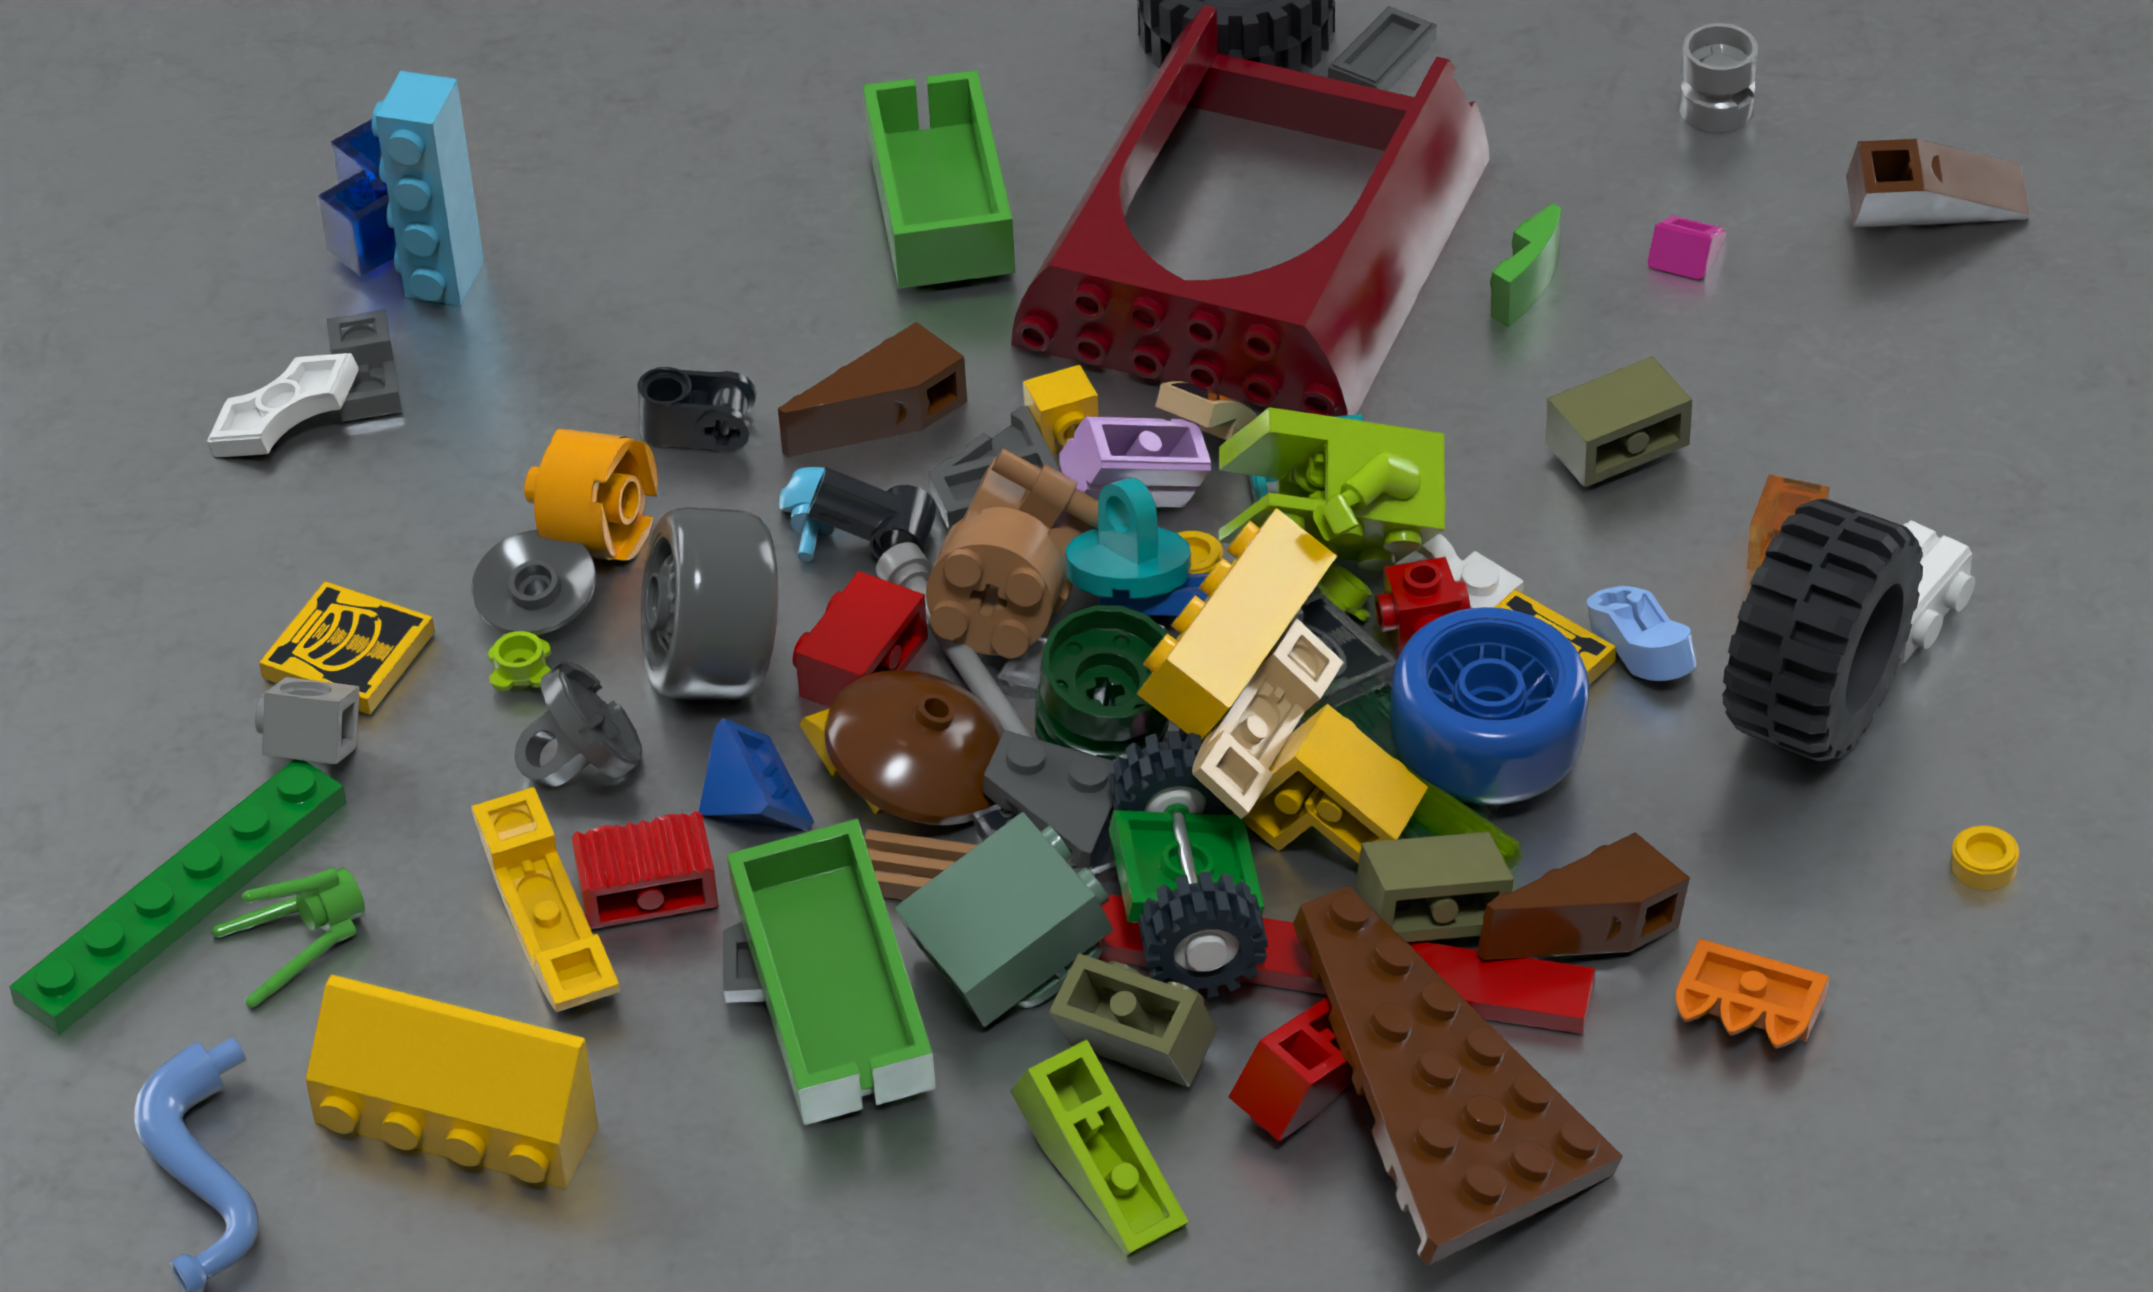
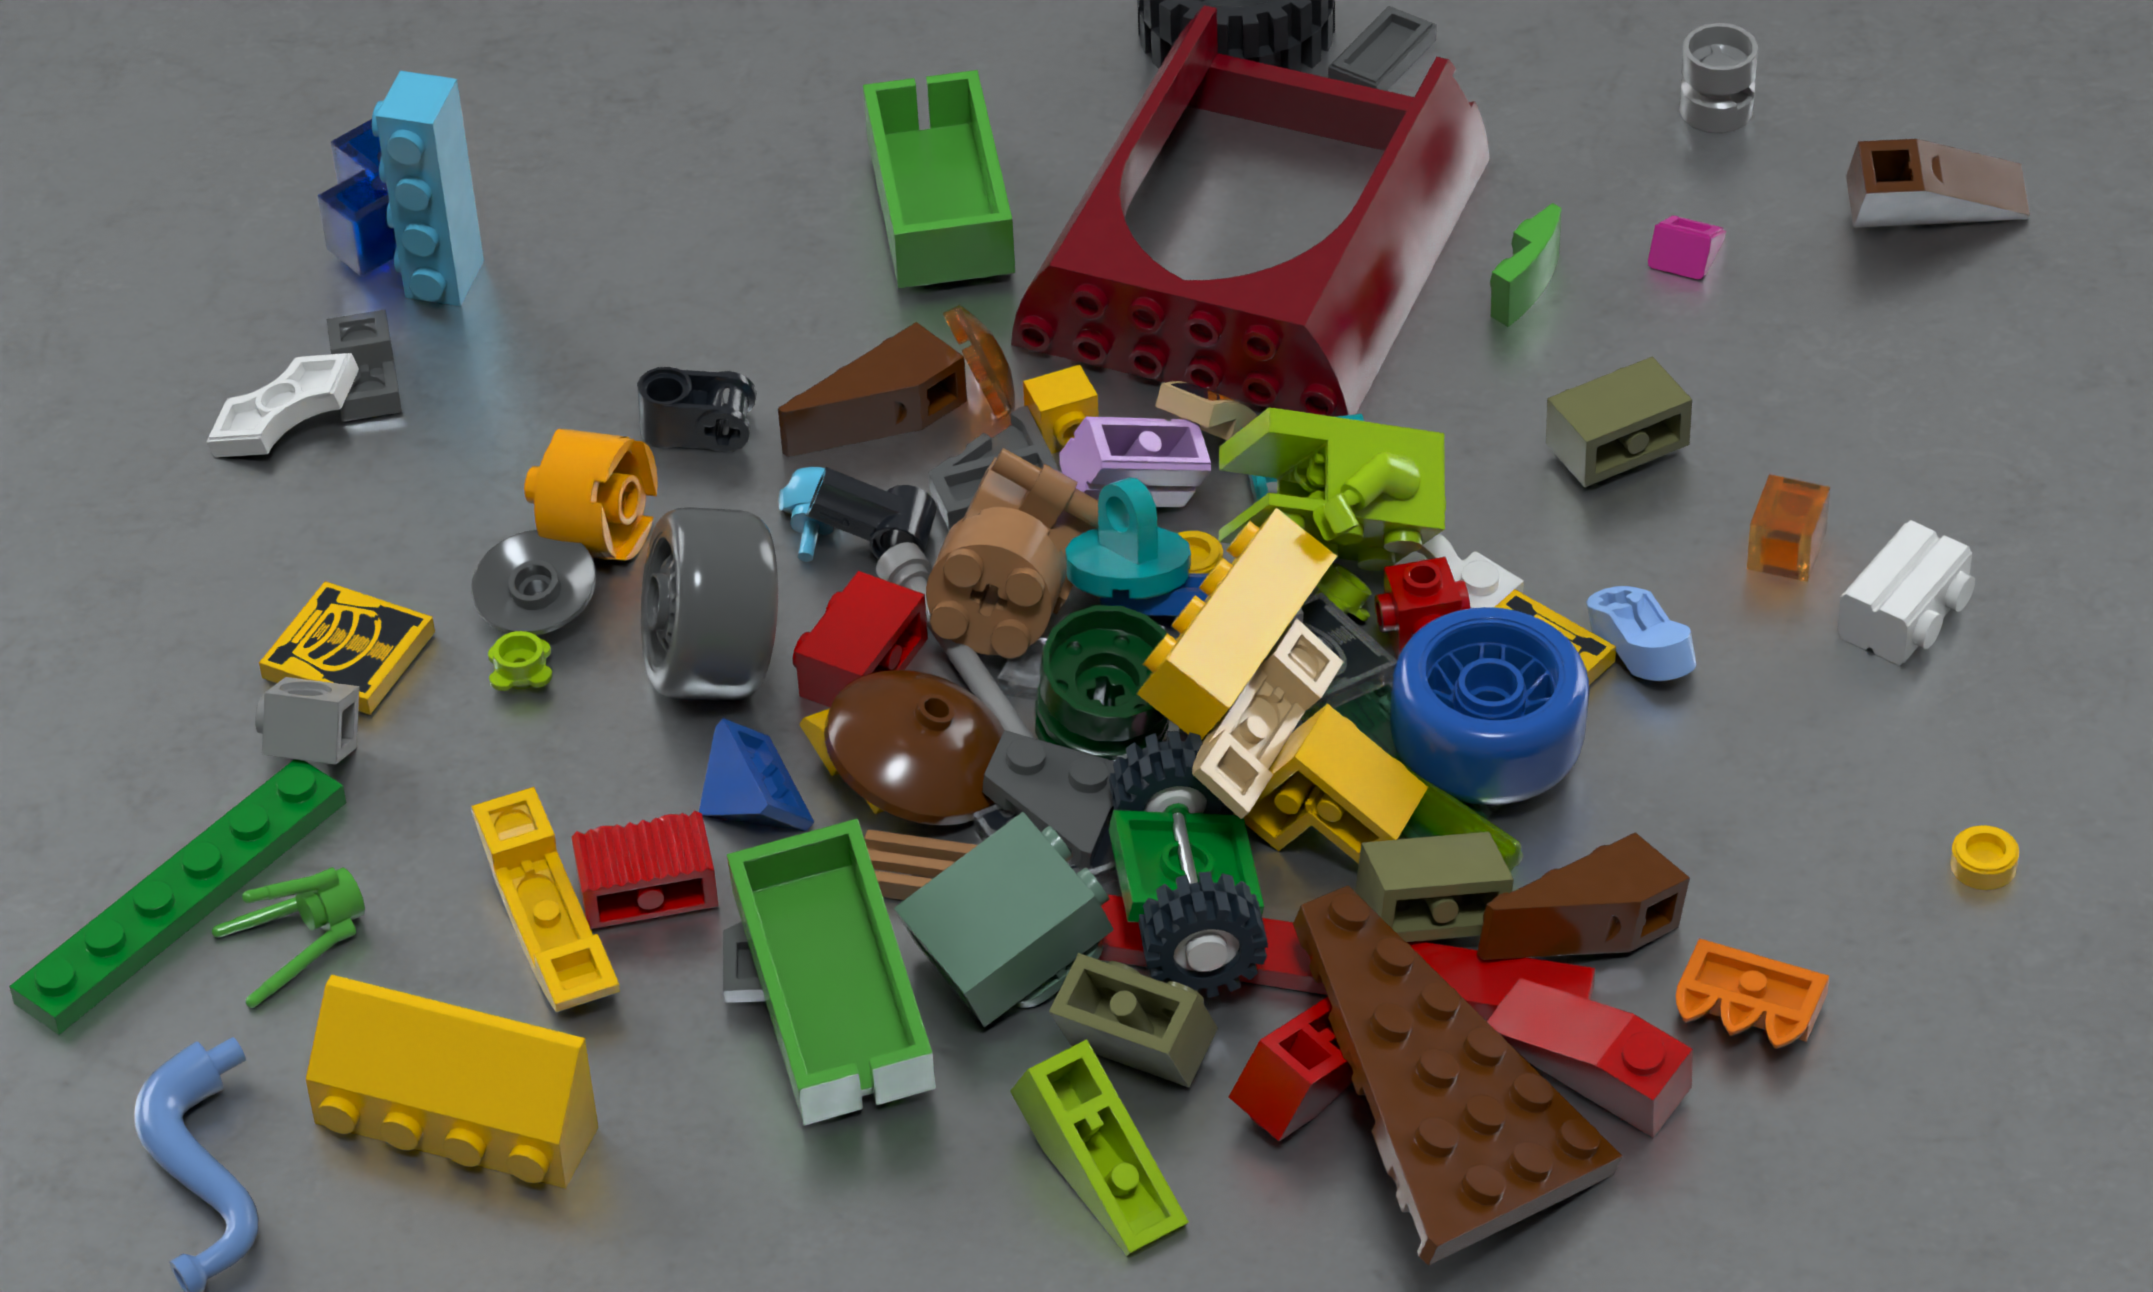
(583, 727): dark grey tile -> none
(984, 359): none -> clear orange dish
(1598, 1052): none -> red slope
(1822, 629): black tyre -> none

